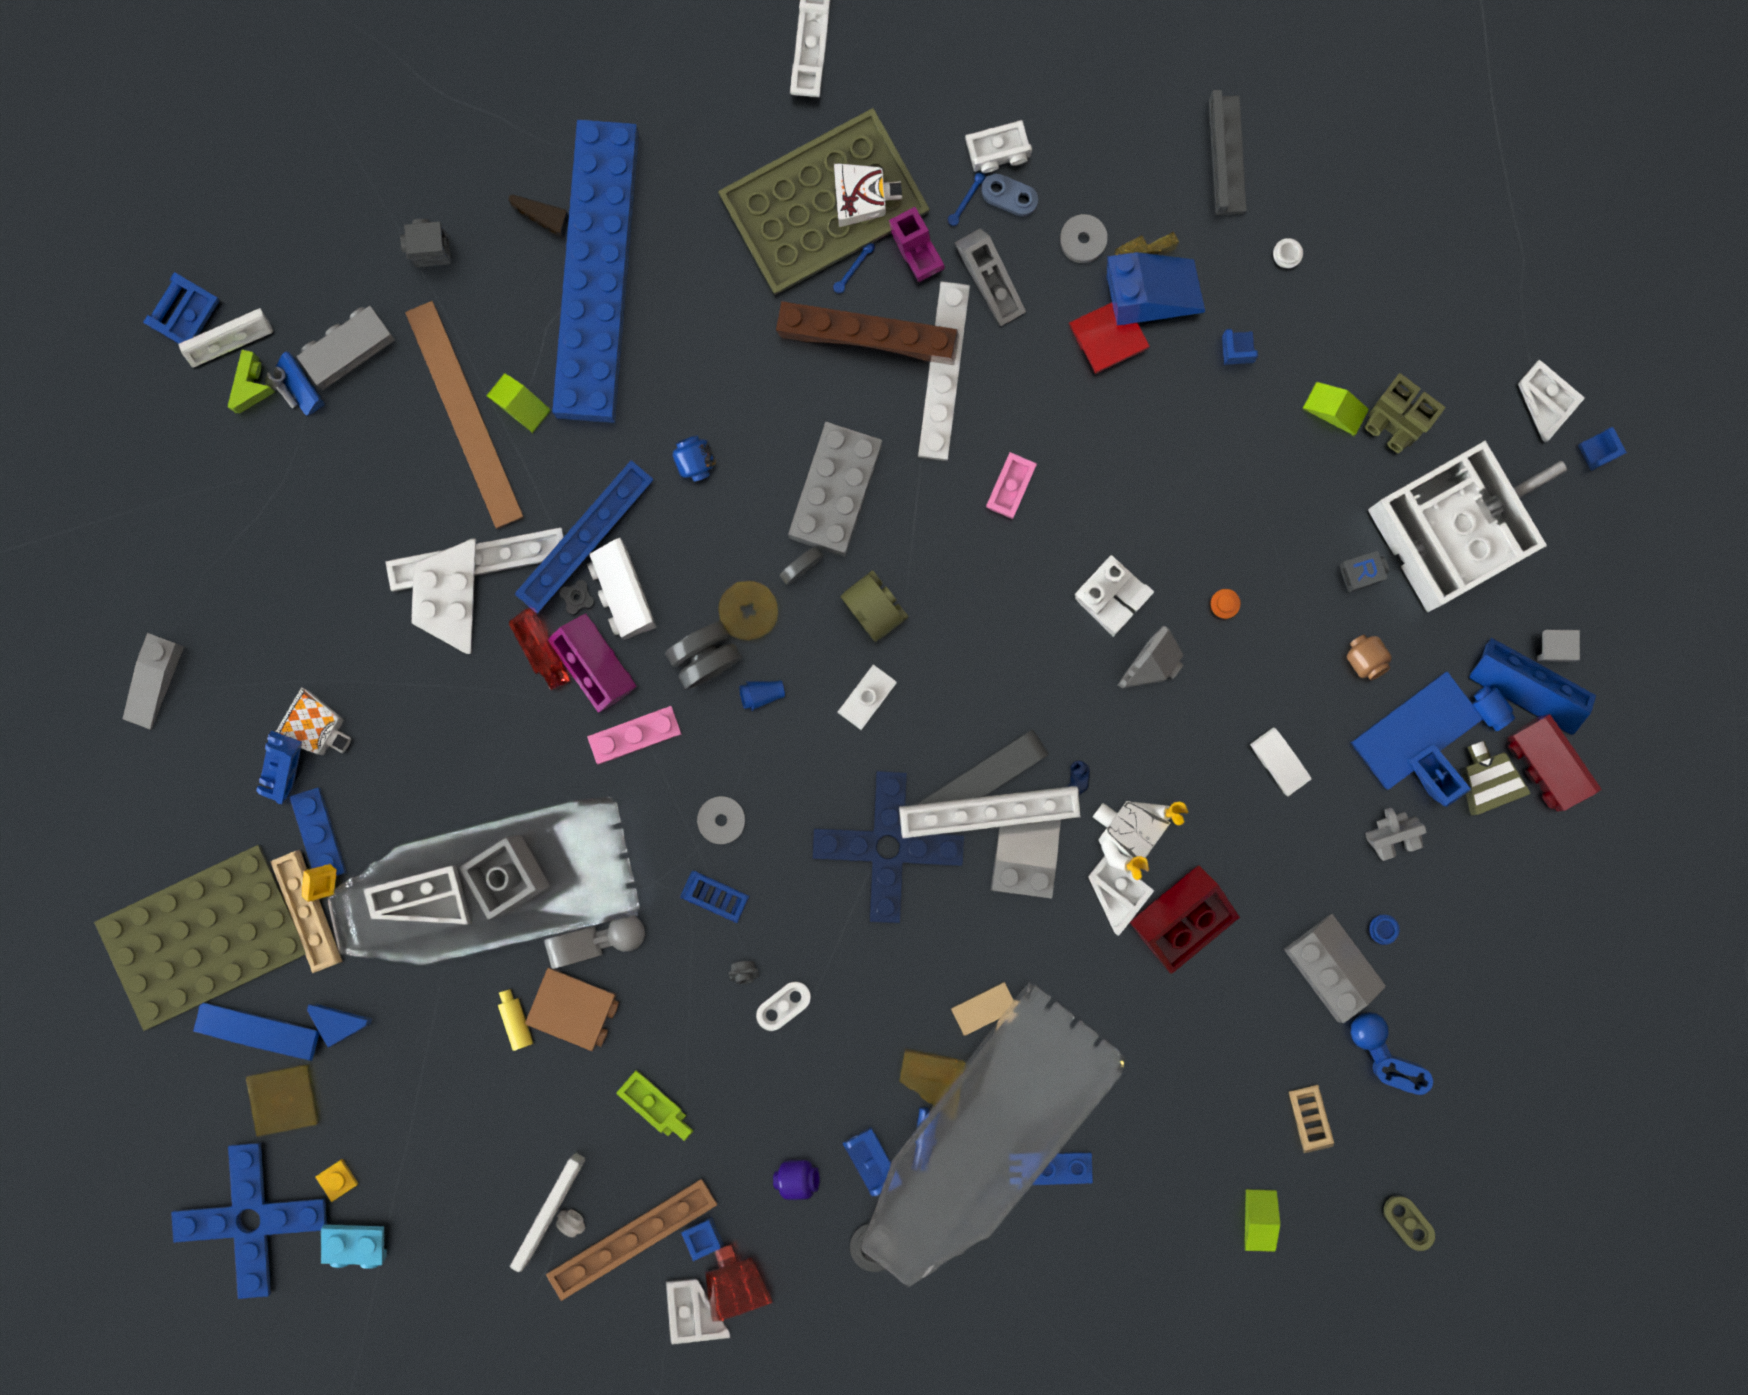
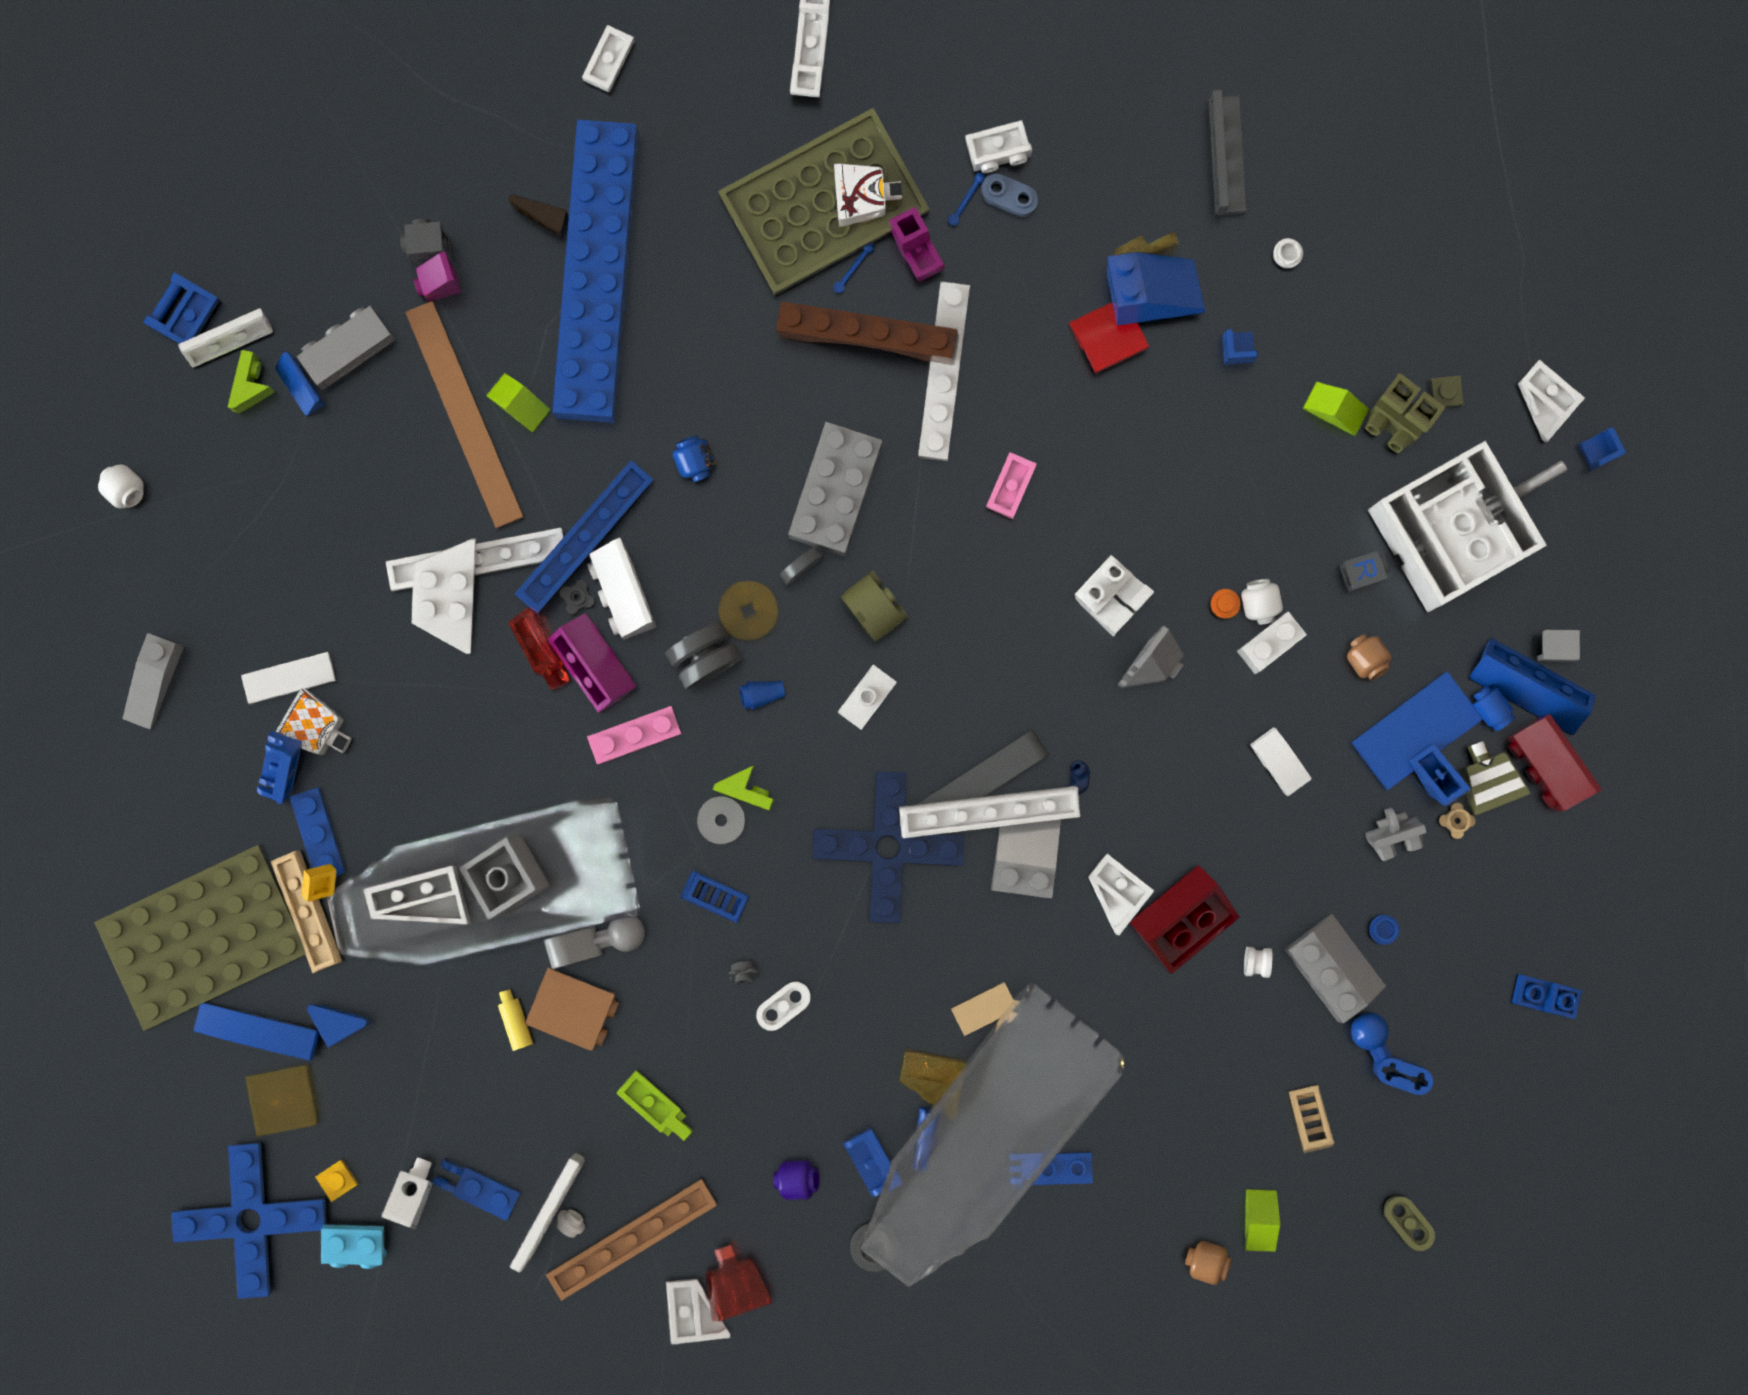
(121, 486): none -> white head
(277, 384): light grey hand -> none
(288, 678): none -> white tile
(404, 1208): none -> white torso
(437, 278): none -> magenta slope
(479, 1190): none -> blue hinge
(608, 58): none -> white plate
(702, 1239): blue panel -> none
(736, 787): none -> lime slope
(990, 276): light grey slope -> none
(1088, 226): light grey piece -> none
(1134, 832): white torso -> none
(1208, 1262): none -> medium nougat head
(1258, 962): none -> white wheel
(1262, 601): none -> white head
(1271, 643): none -> white brick
(1447, 391): none -> olive plate
(1448, 820): none -> tan plate
(1546, 996): none -> blue slope

